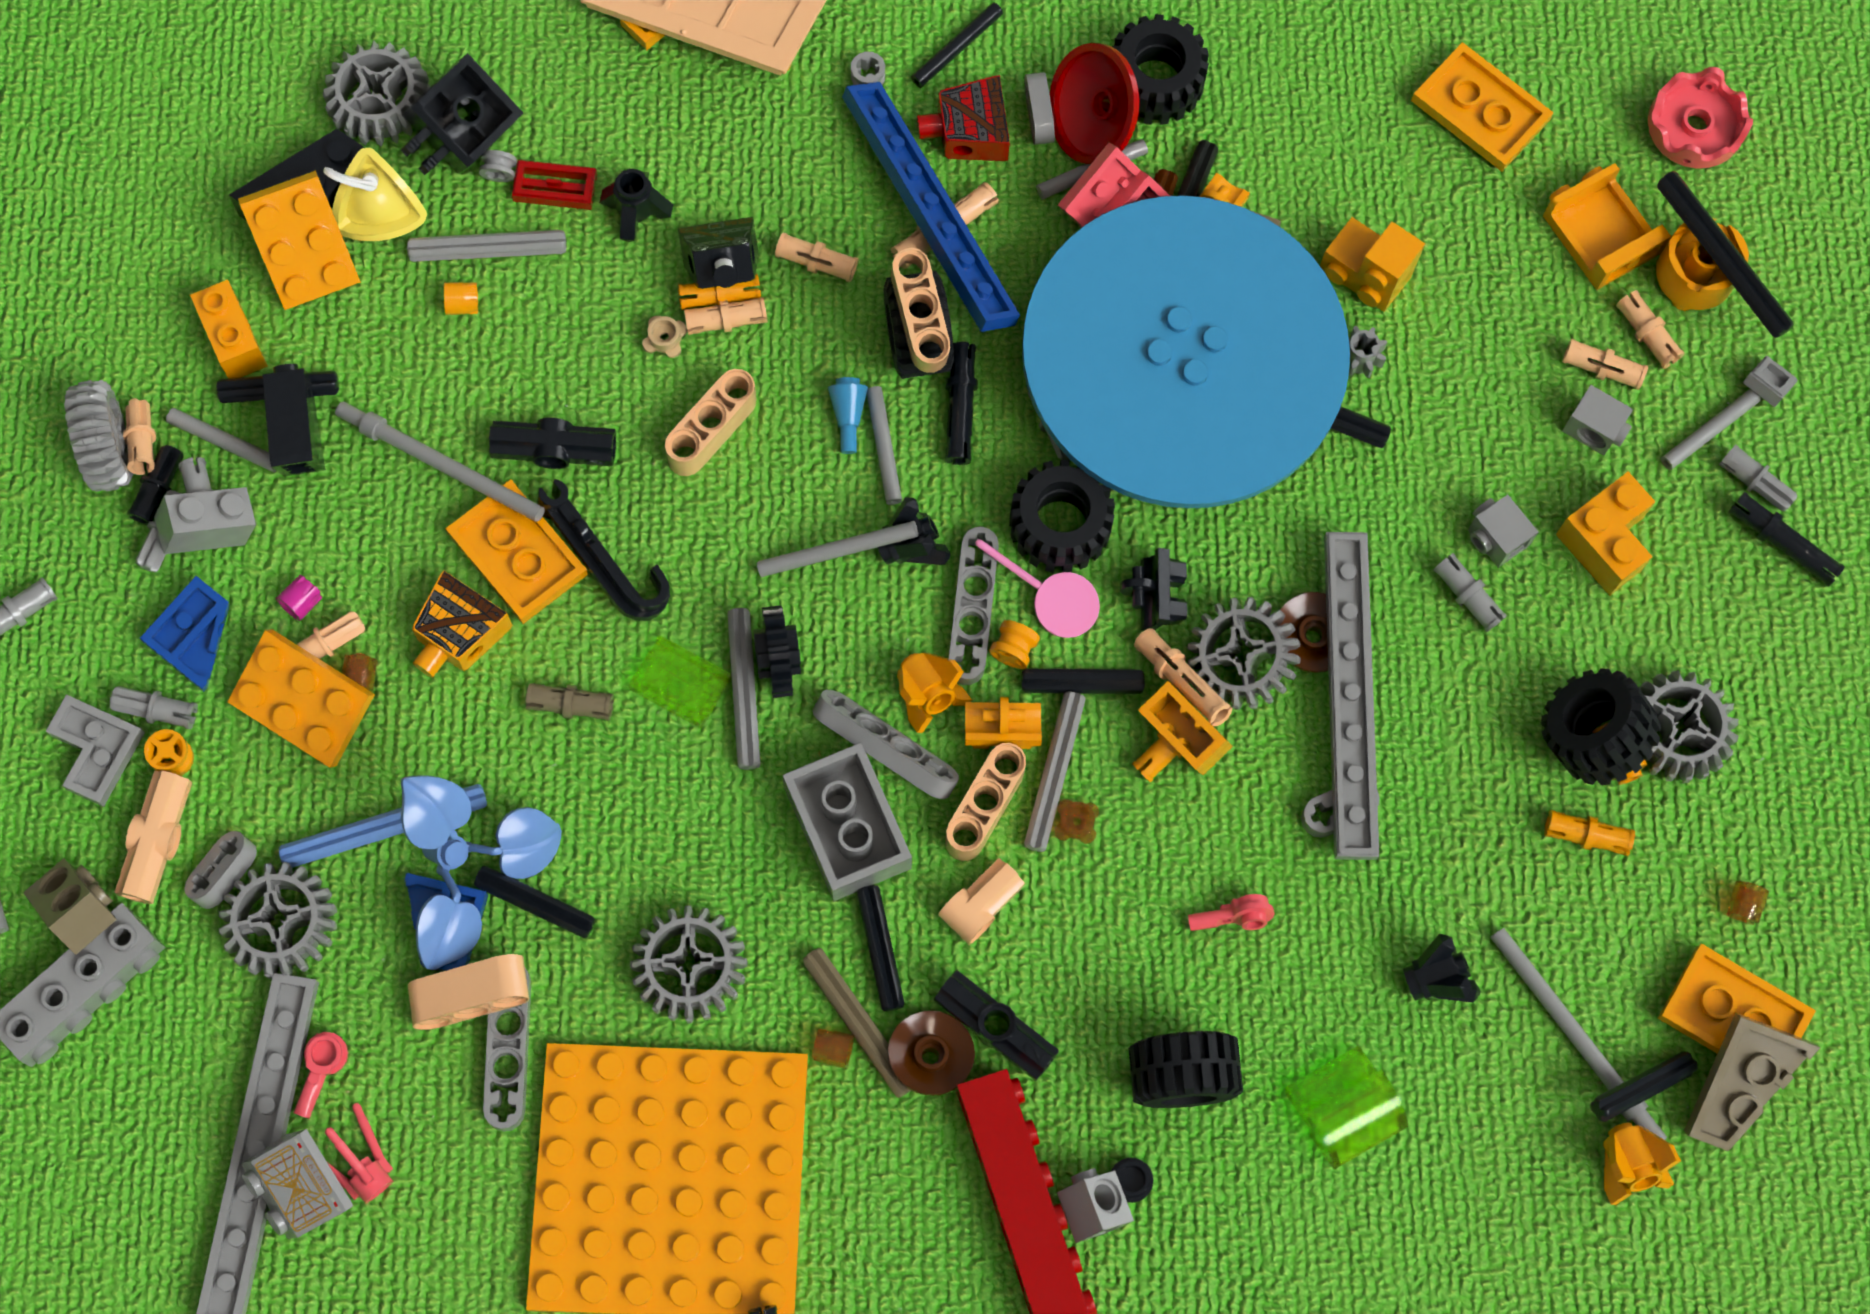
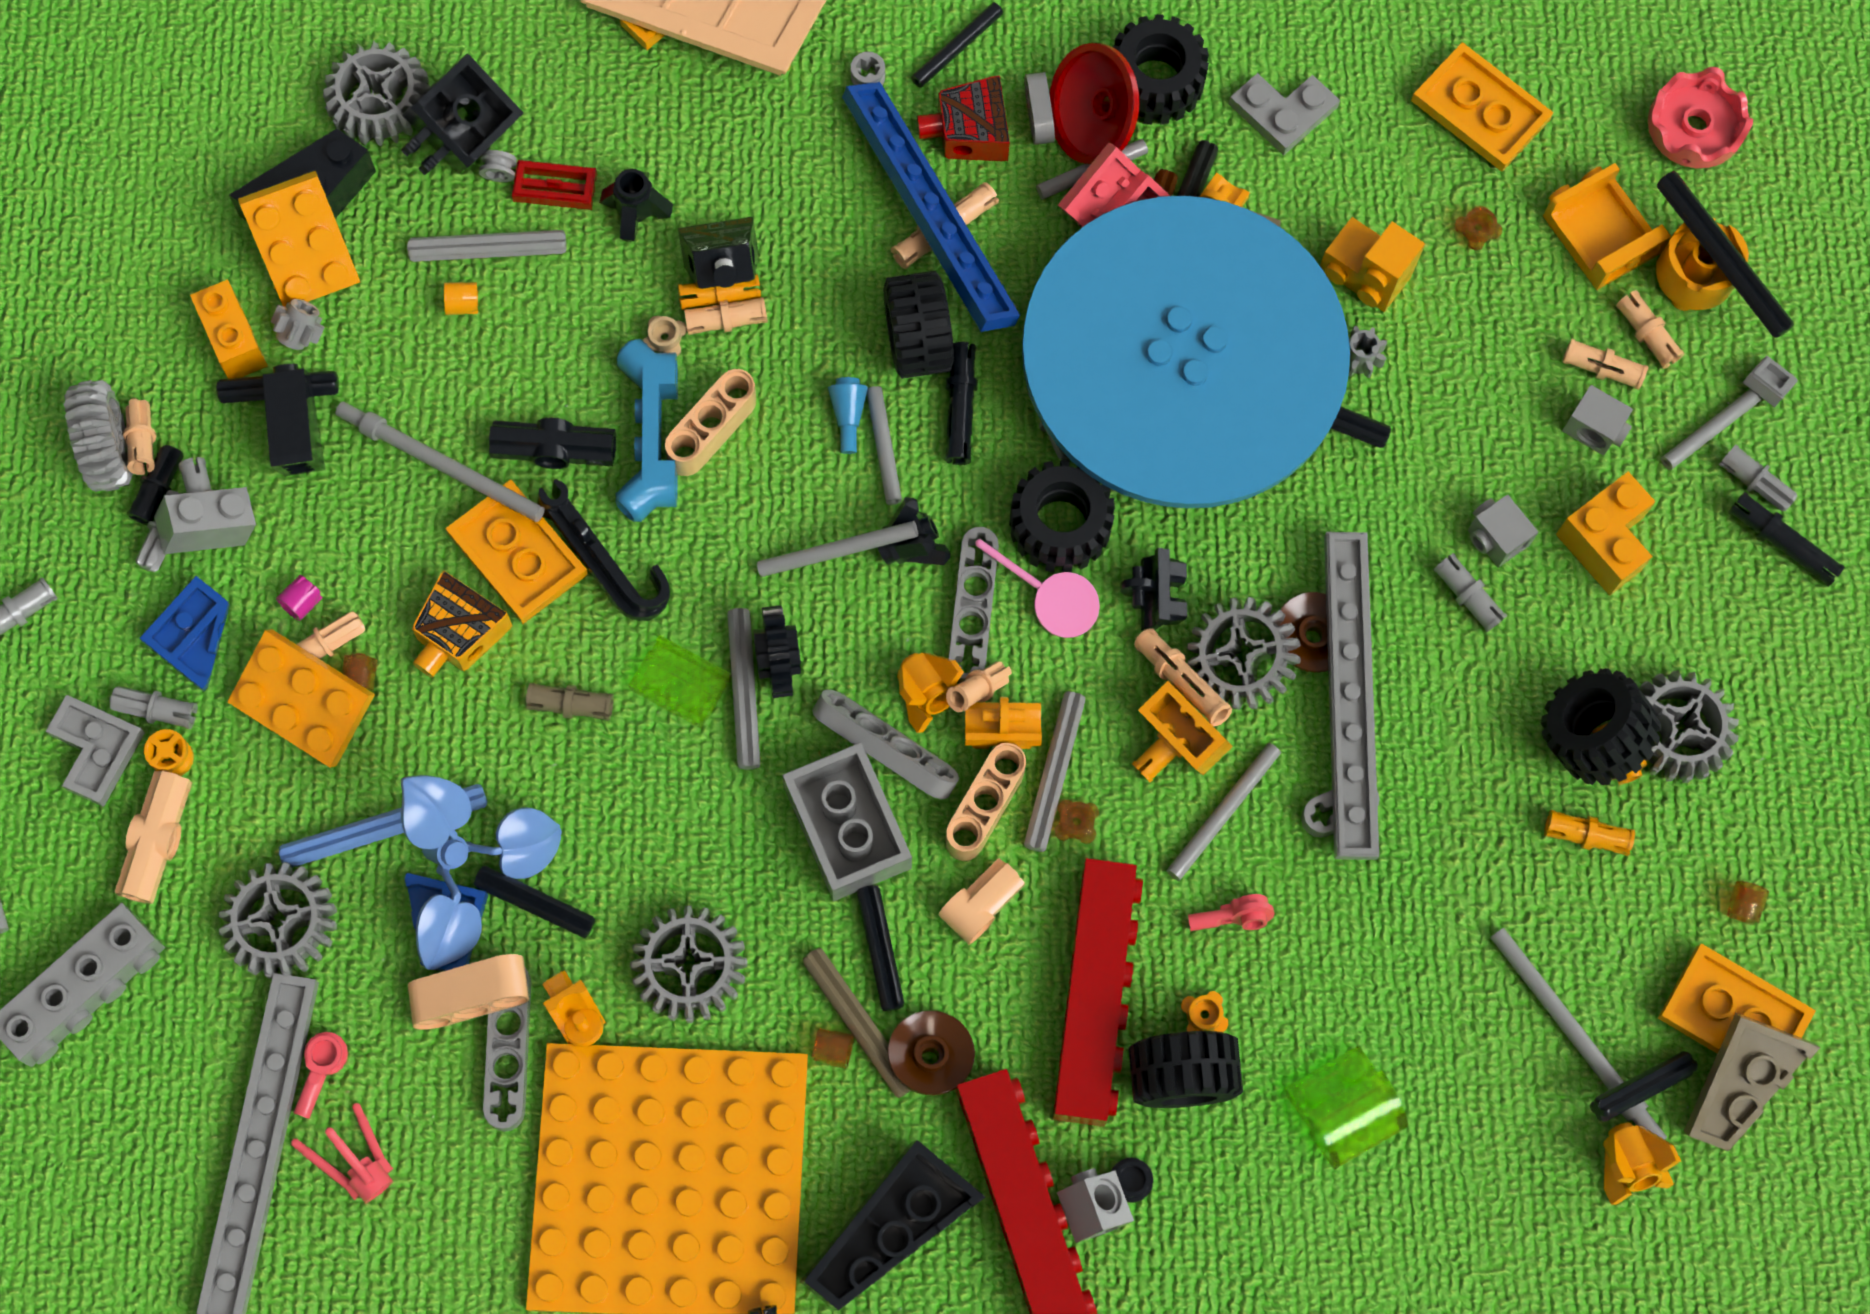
(71, 904): dark tan brick -> none
(219, 438): light grey bar -> none
(220, 869): light grey beam -> none
(295, 1185): light grey slope -> none
(297, 324): none -> light grey gear
(374, 200): light yellow hat -> none
(573, 1010): none -> light orange hips
(658, 479): none -> dark azure plate
(816, 257): light nougat pin -> none
(898, 1217): none -> black wedge
(920, 290): light nougat beam -> none
(974, 1006): black piece -> none
(978, 686): none -> light nougat axle
(1014, 644): light orange wheel -> none
(1083, 681): black axle -> none
(1095, 993): none -> red brick
(1213, 1005): none -> light orange plate
(1223, 812): none -> light grey bar
(1283, 119): none -> light grey plate
(1441, 973): black rock -> none
(1482, 217): none -> clear orange plate

